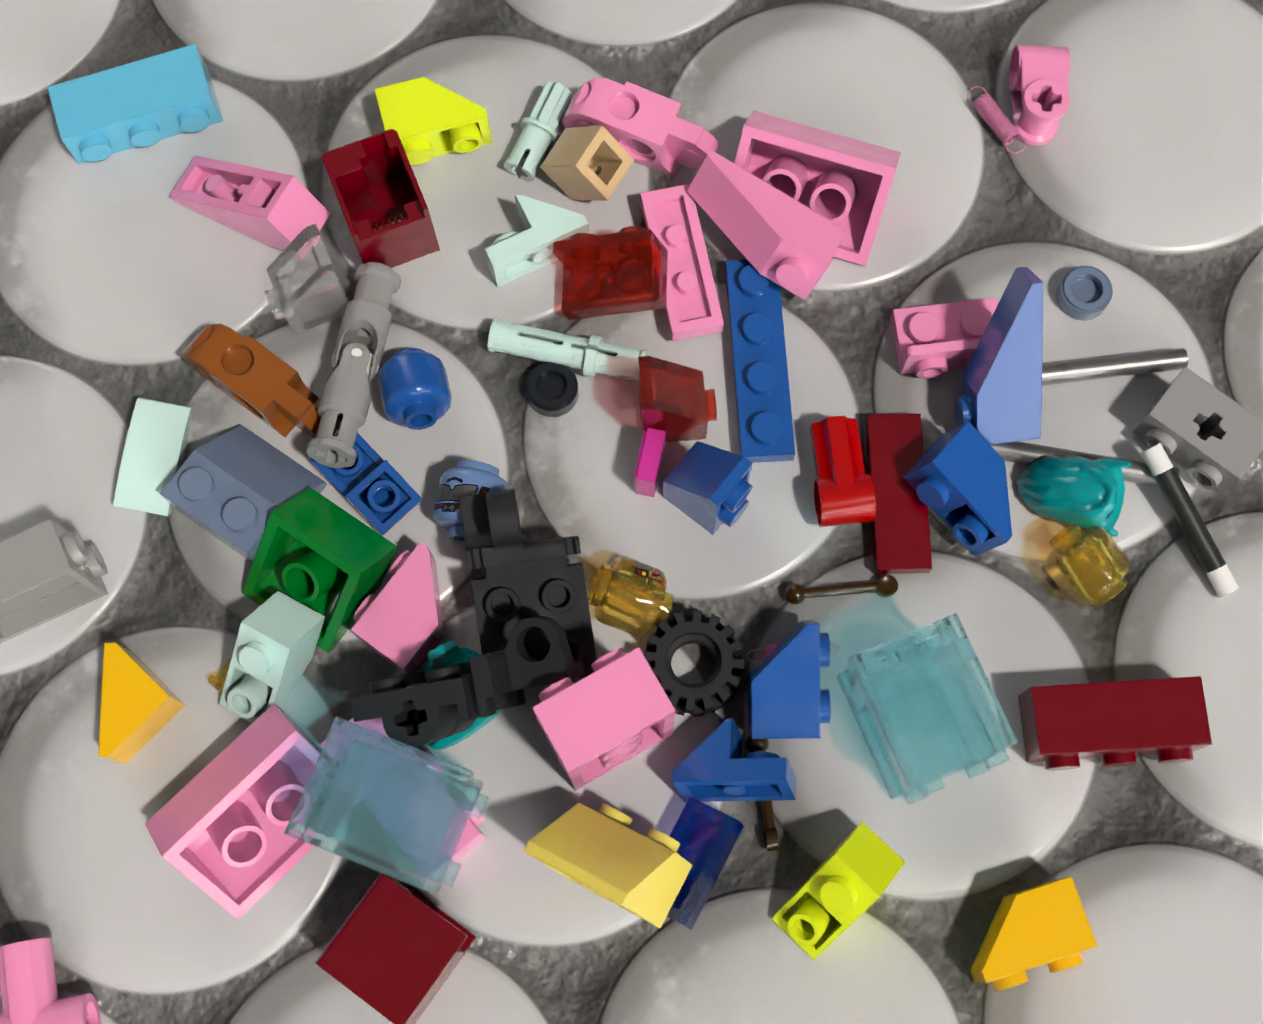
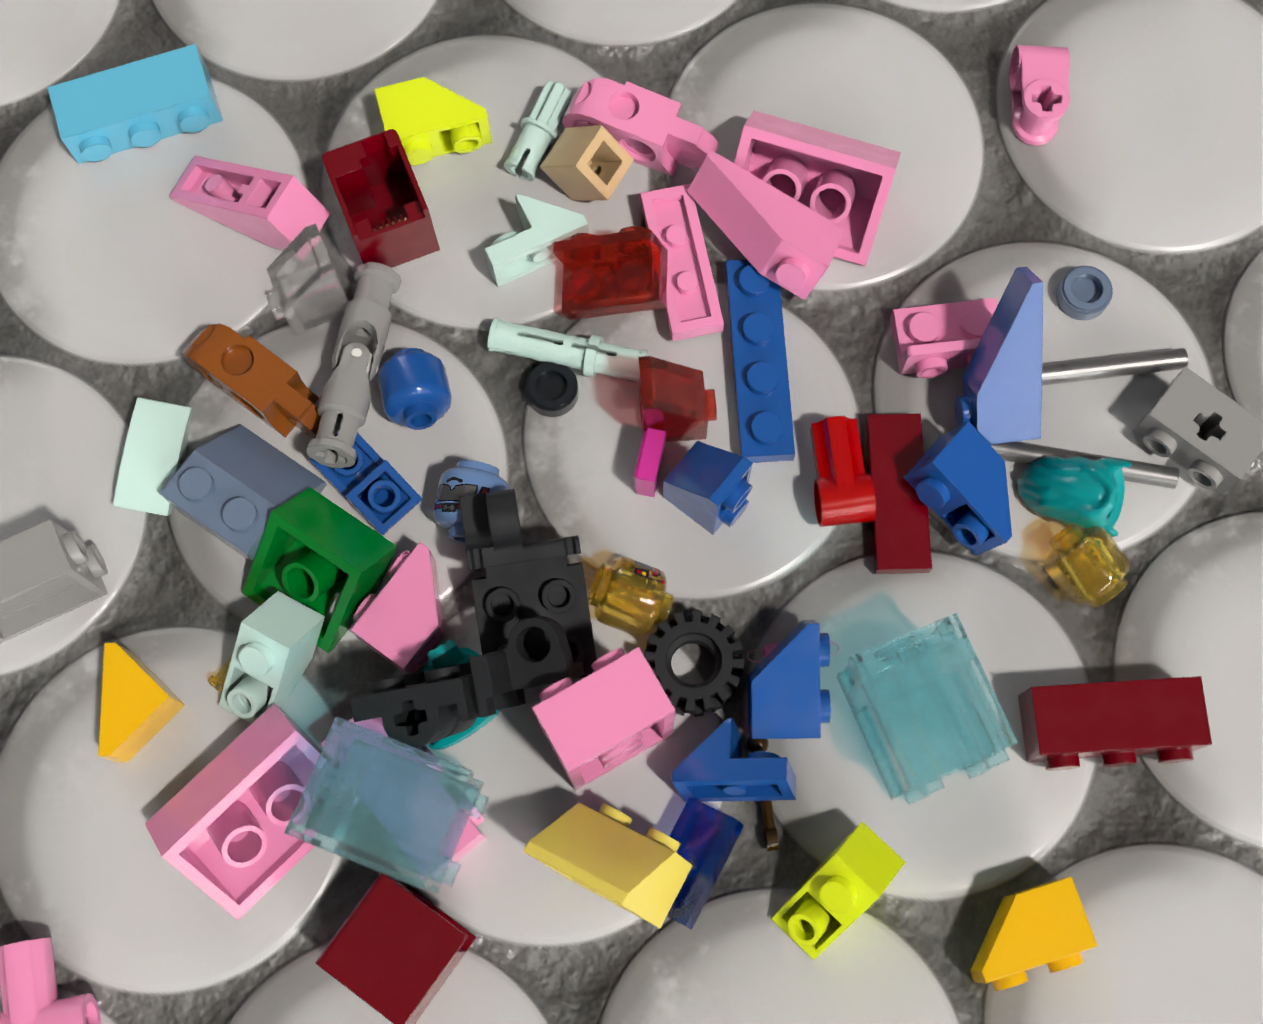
(884, 587): dark brown hinge -> none
(996, 119): bright pink piece -> none
(1190, 520): pearl dark grey bar -> none

